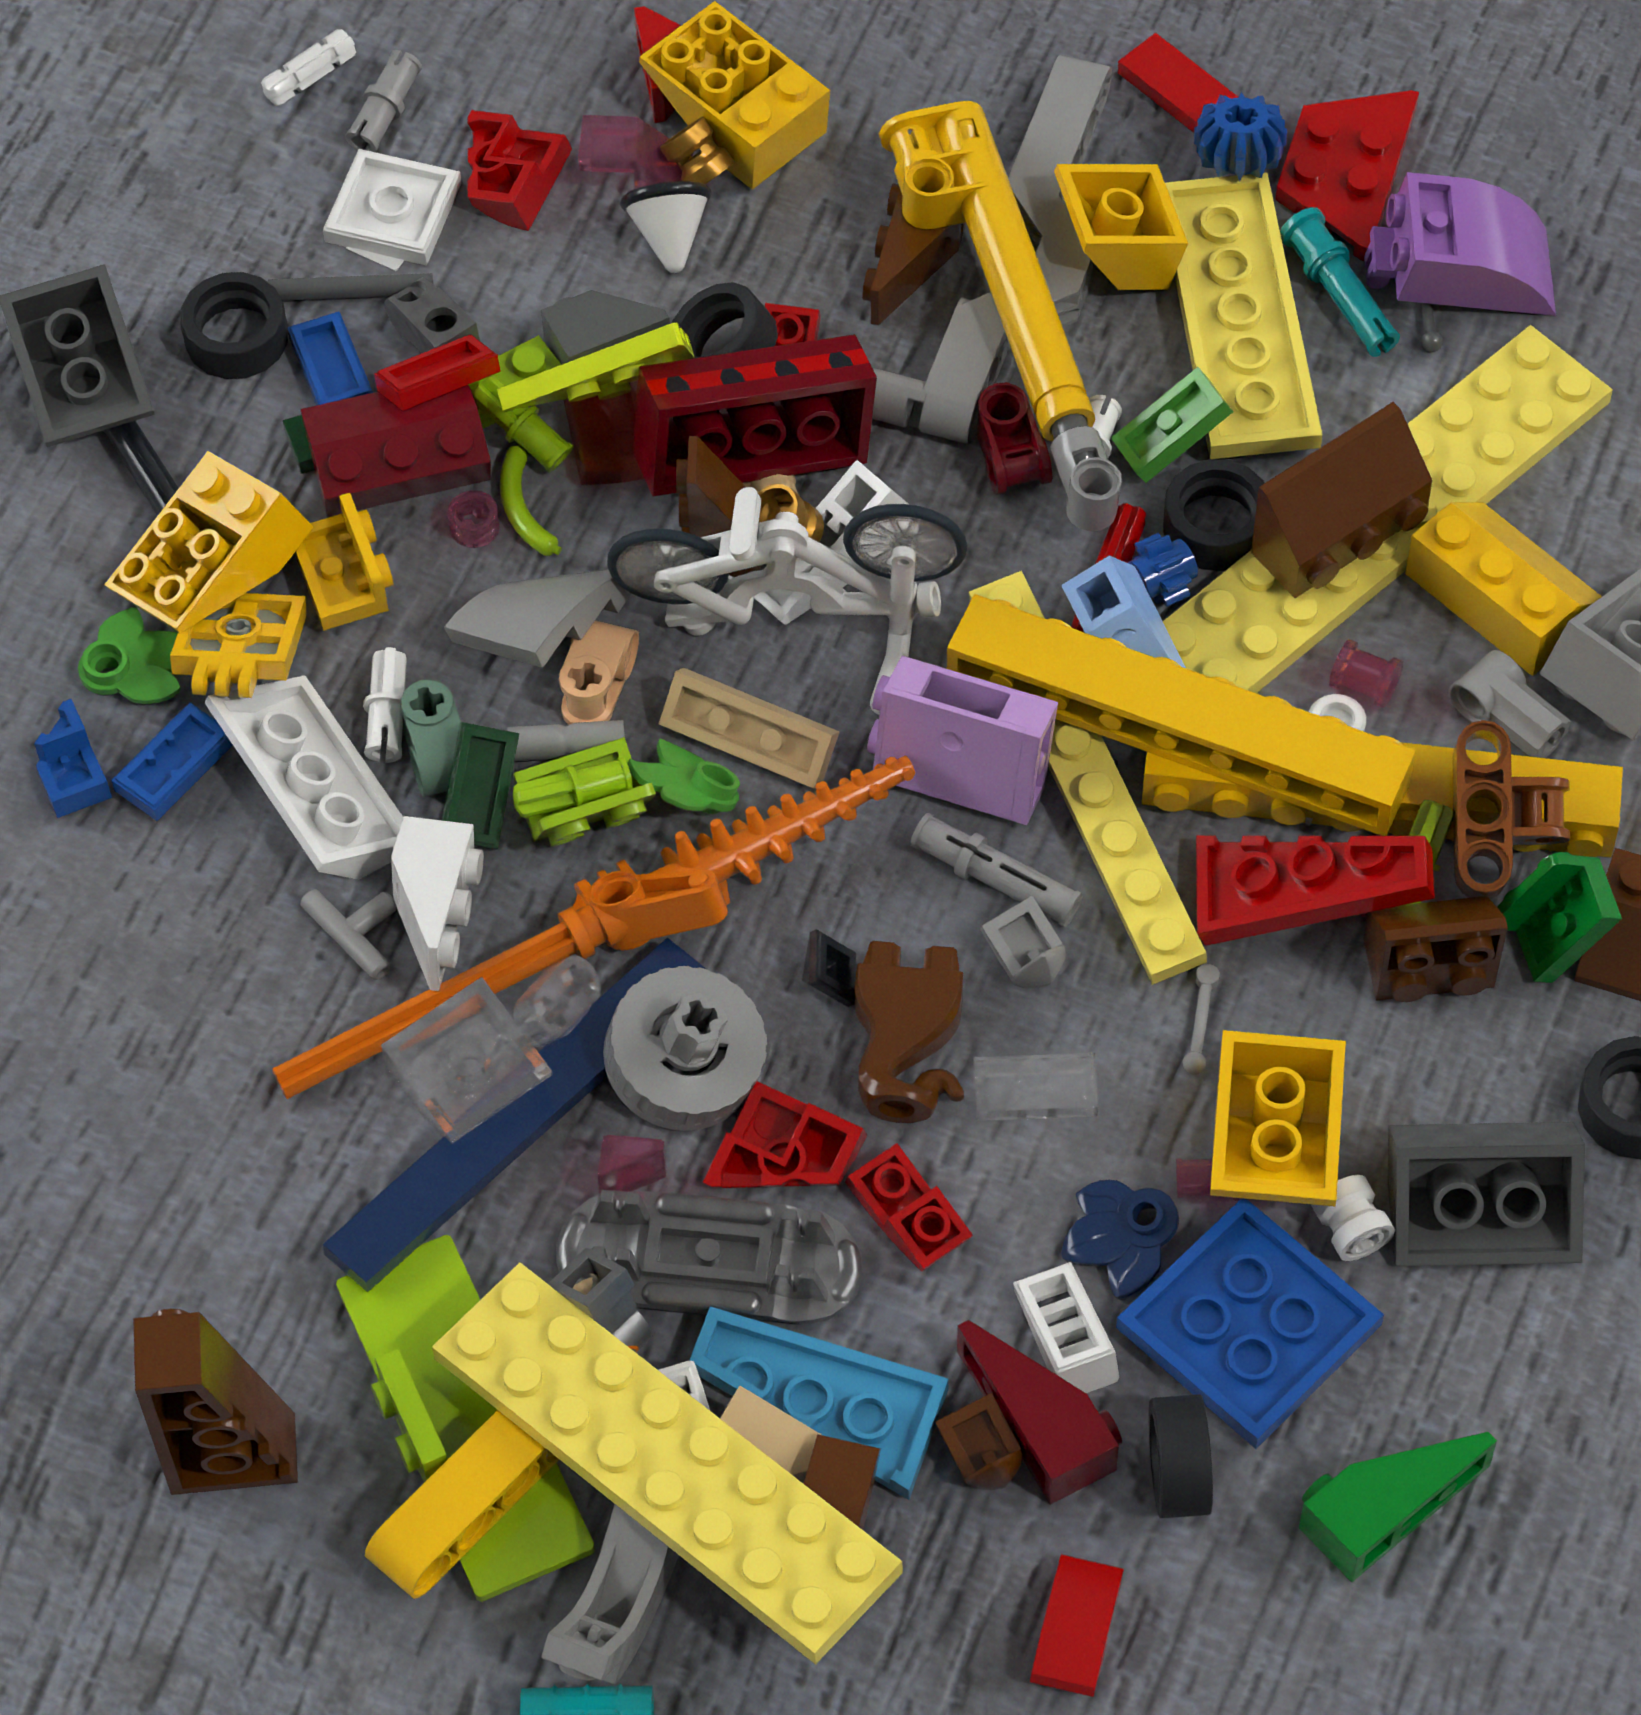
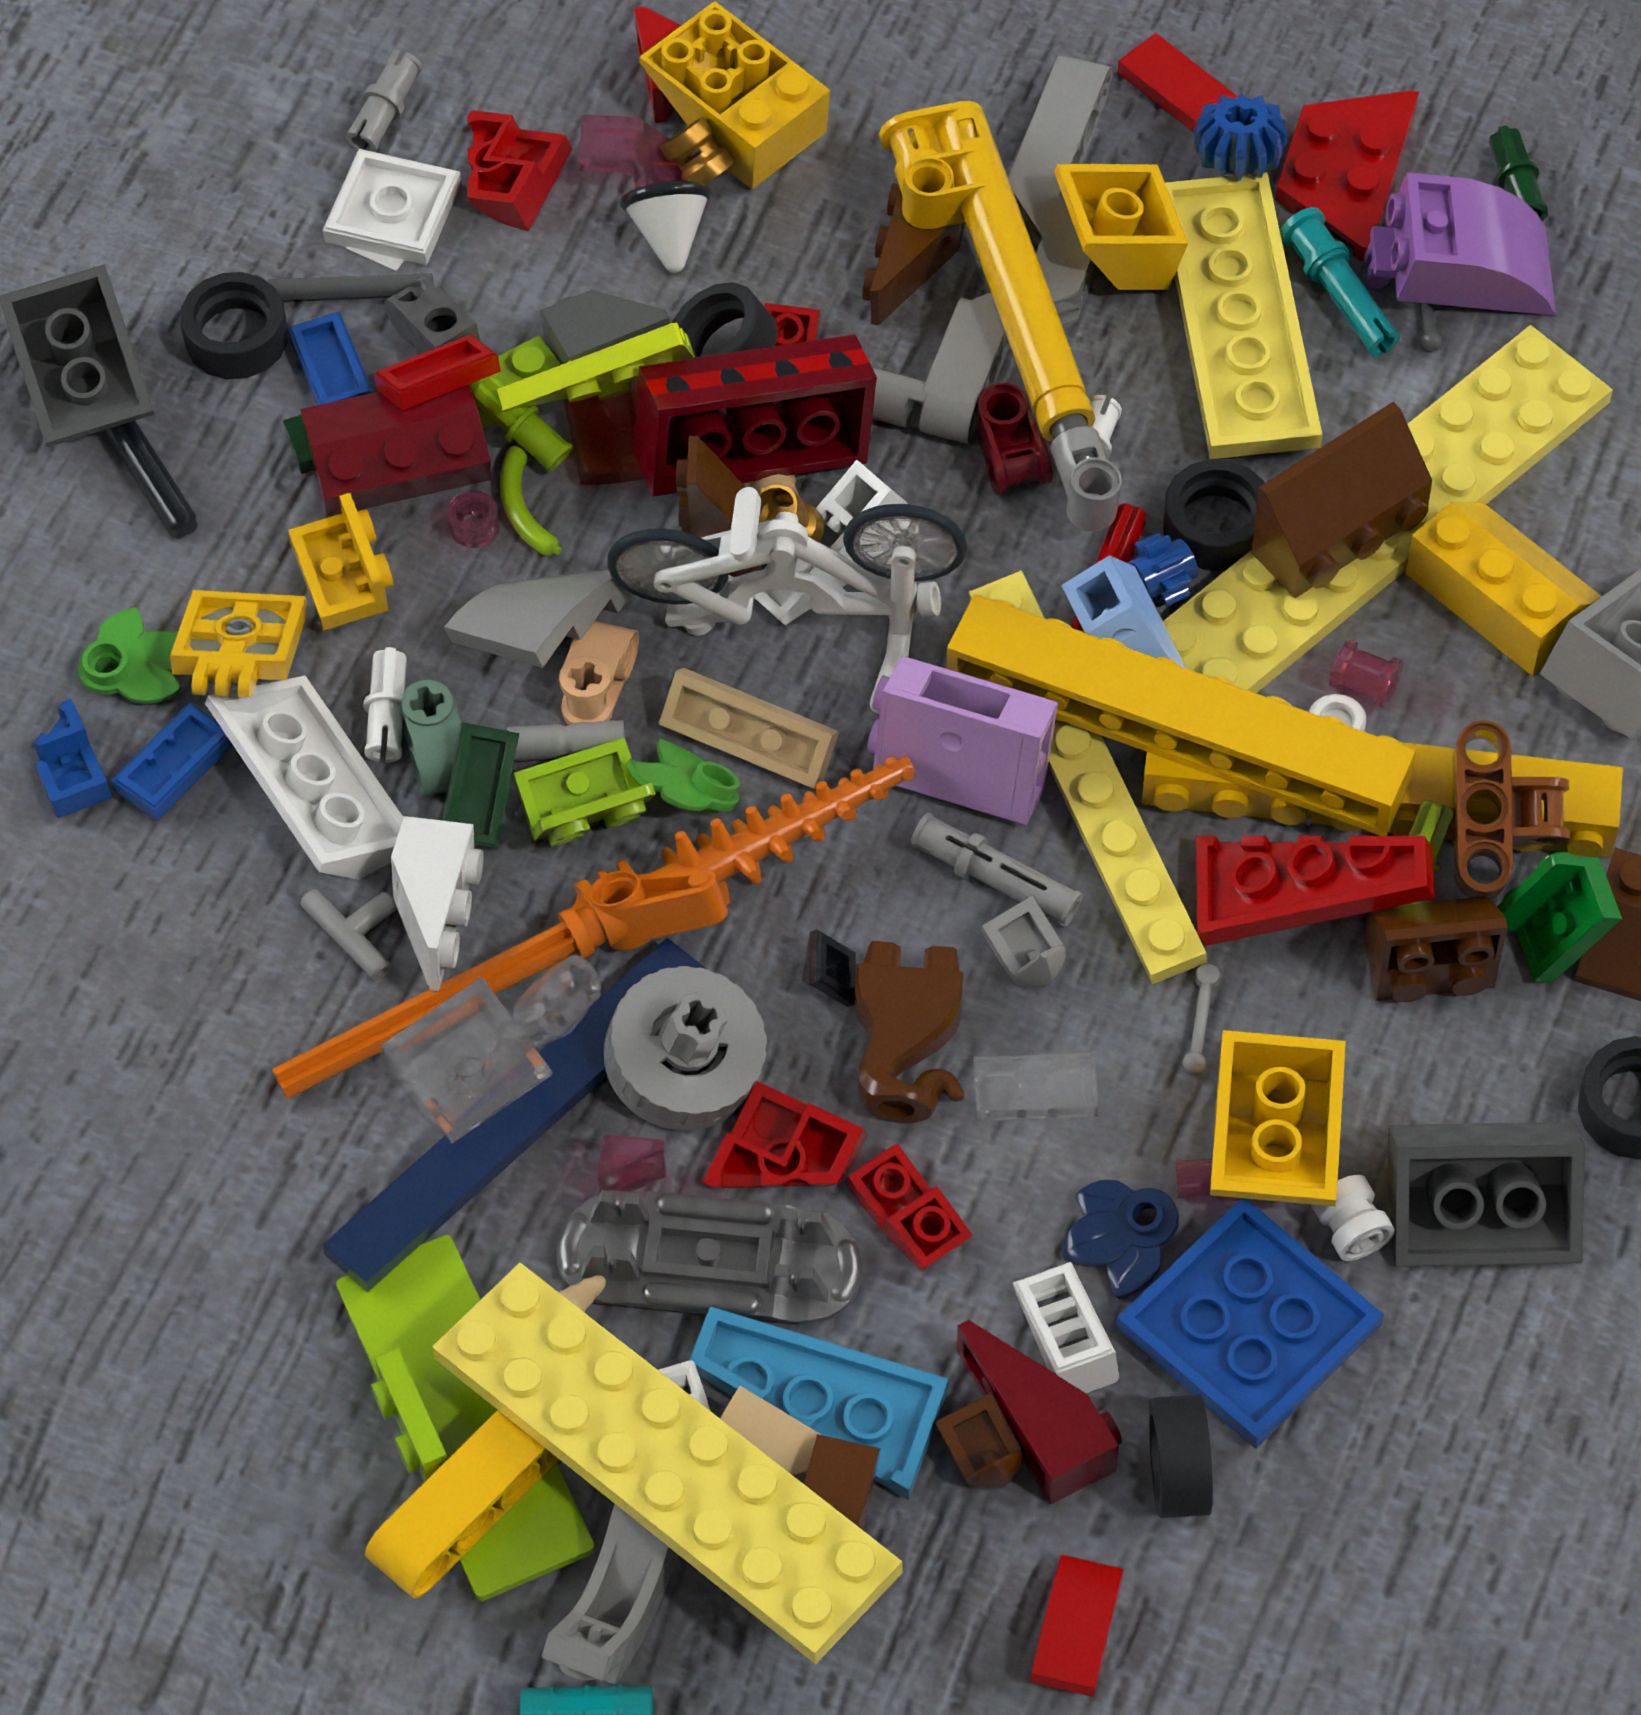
(209, 545): yellow slope -> none
(209, 1408): reddish brown wedge -> none
(308, 67): white axle -> none
(571, 788): lime axle -> none
(609, 1299): flat silver leg -> none
(1171, 424): bright green plate -> none
(1386, 1498): green slope -> none
(1499, 694): light grey piece -> none
(1516, 171): none -> dark green axle

